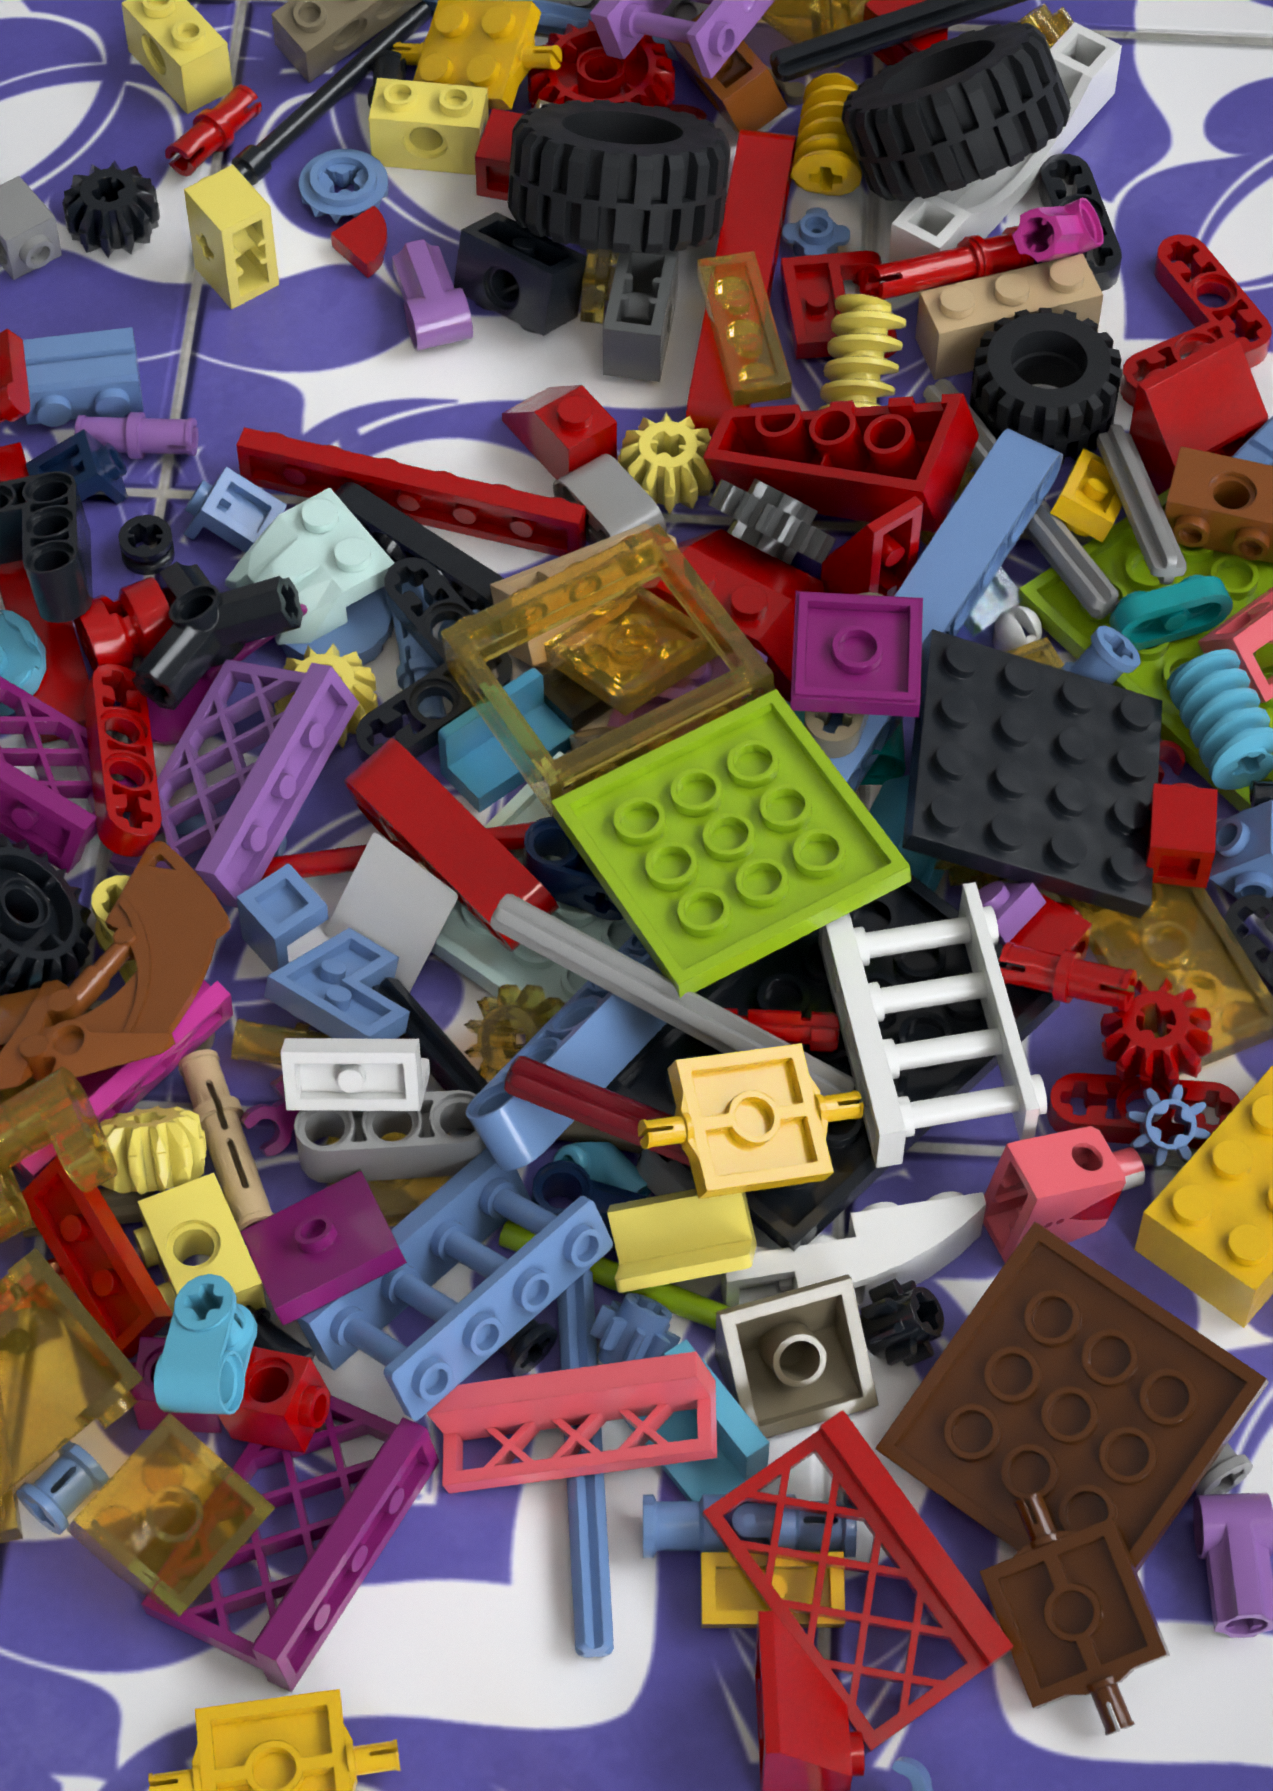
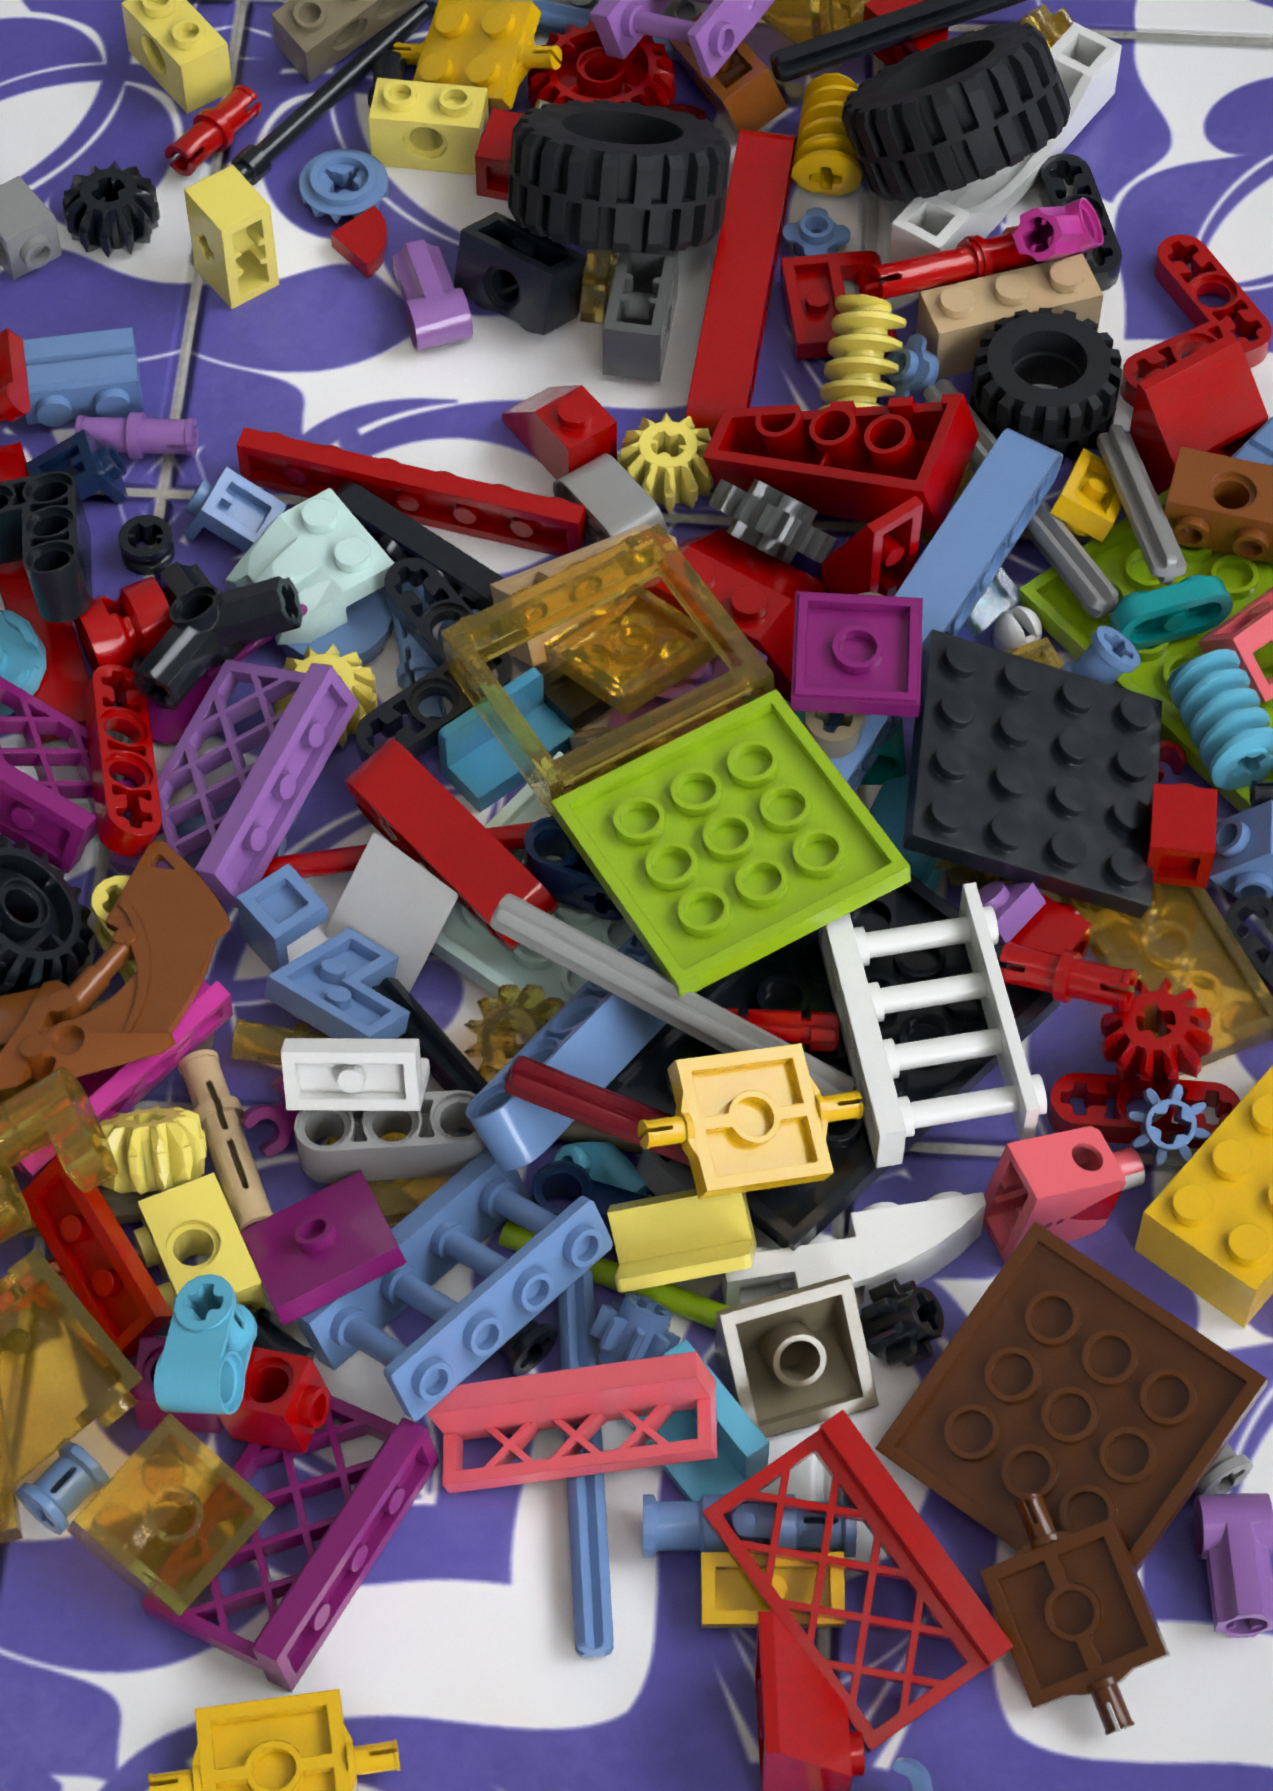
(744, 328): clear yellow plate -> none
(916, 367): none -> medium blue plate

